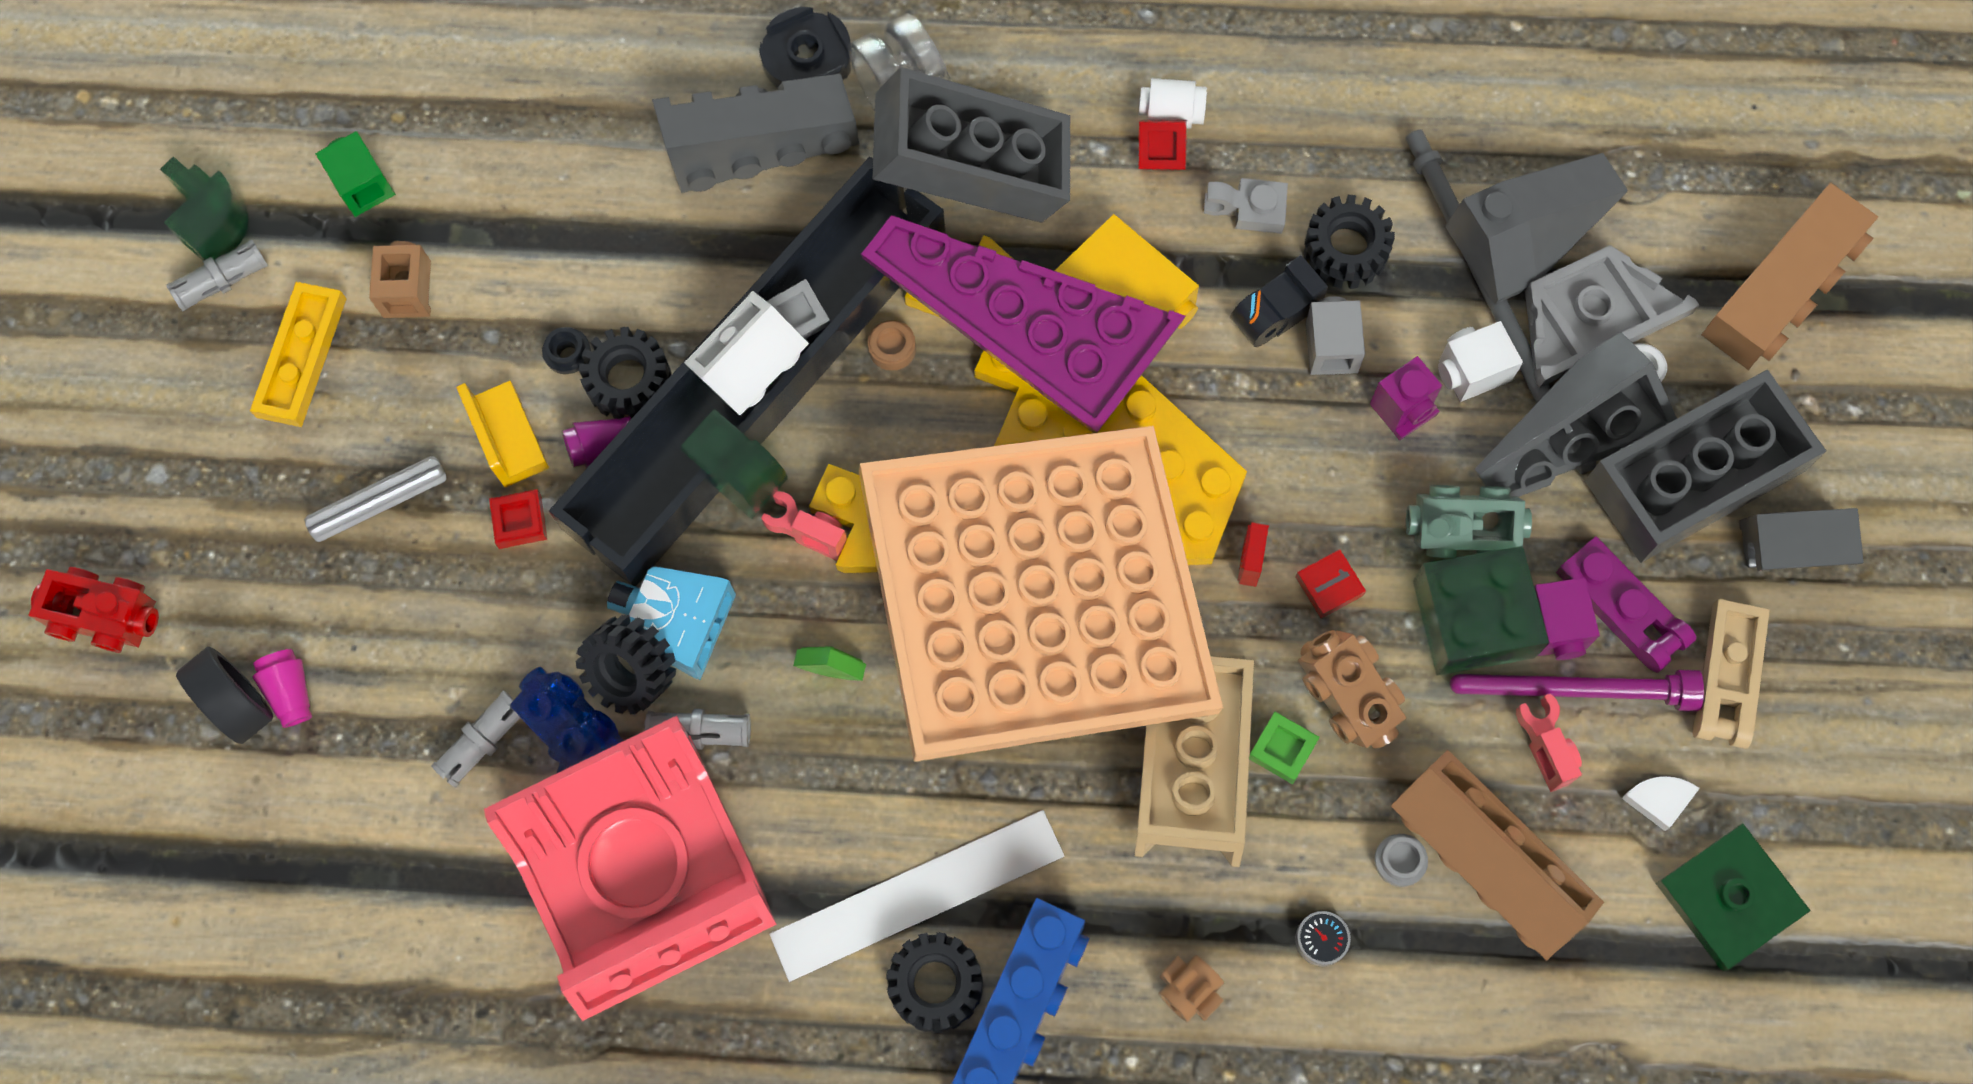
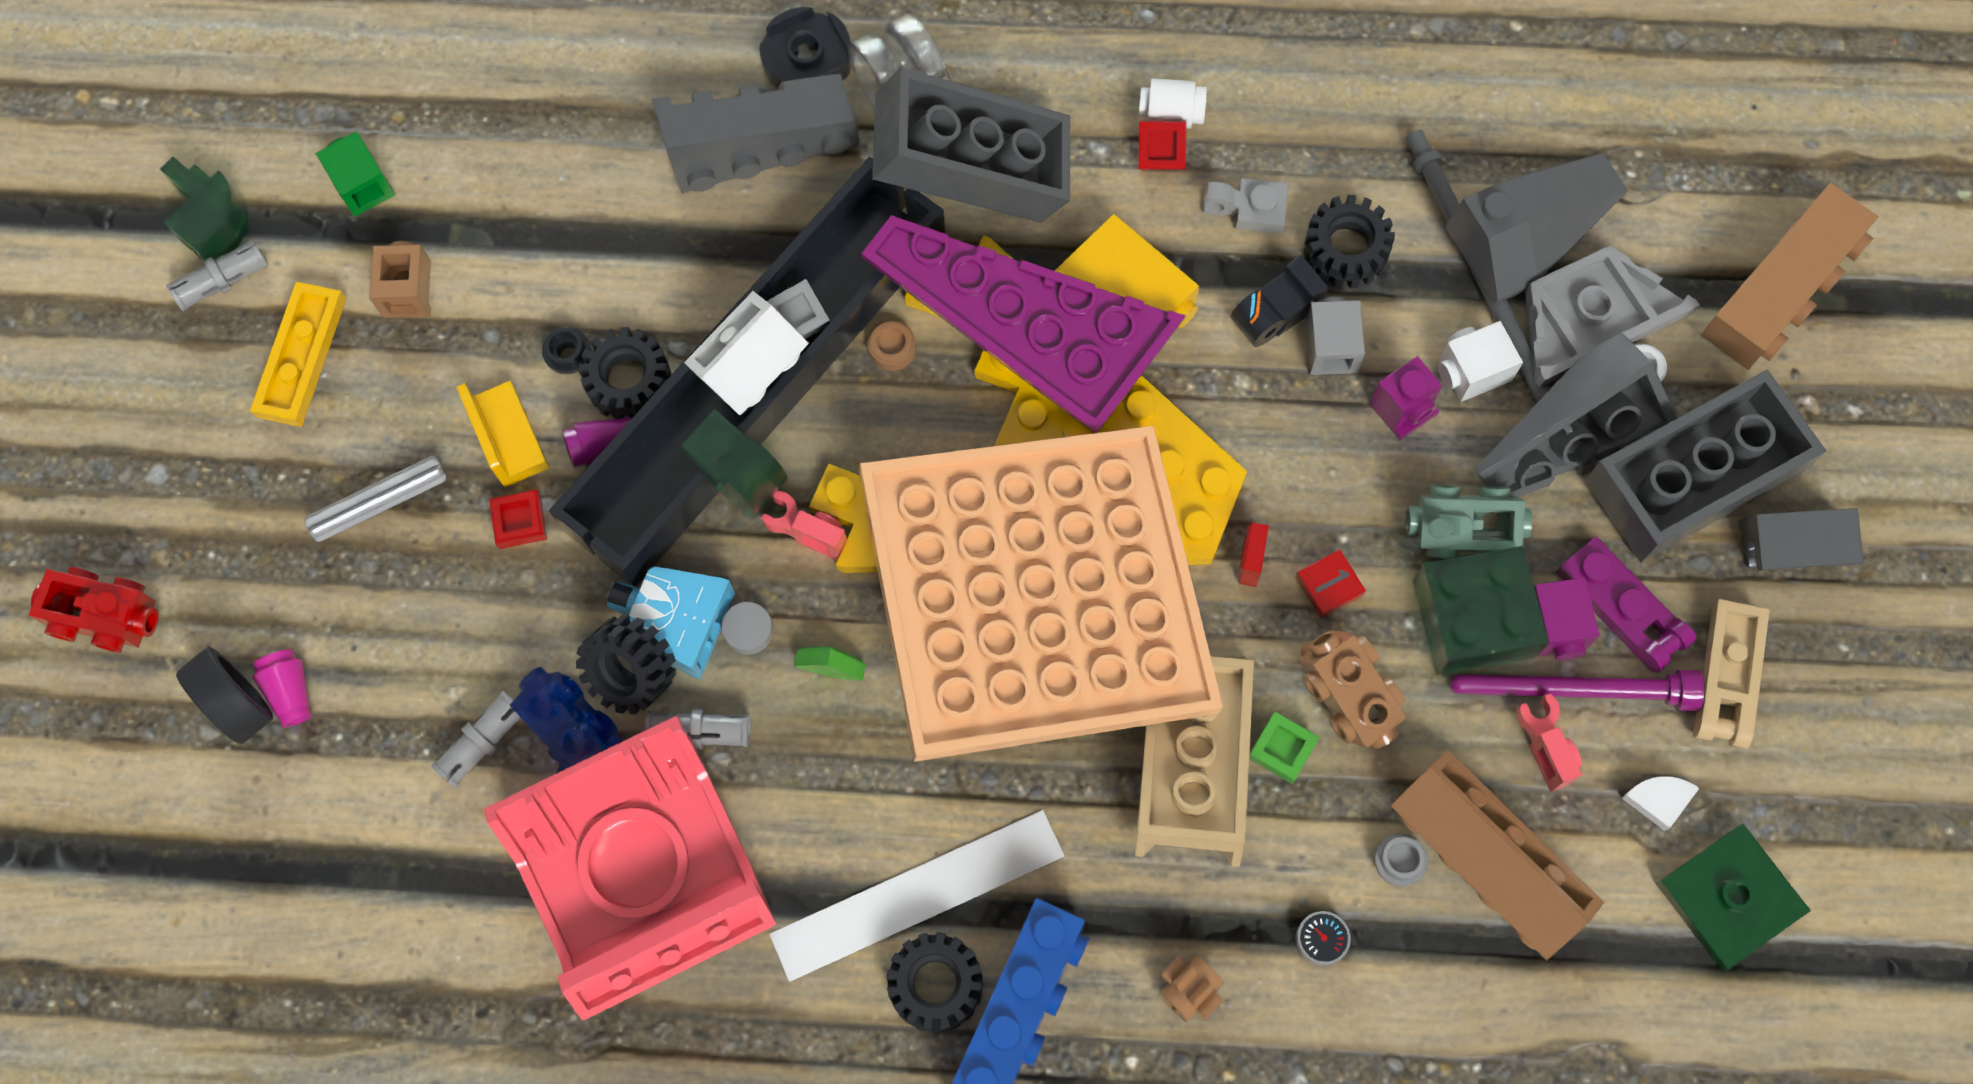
(747, 628): none -> light grey tile

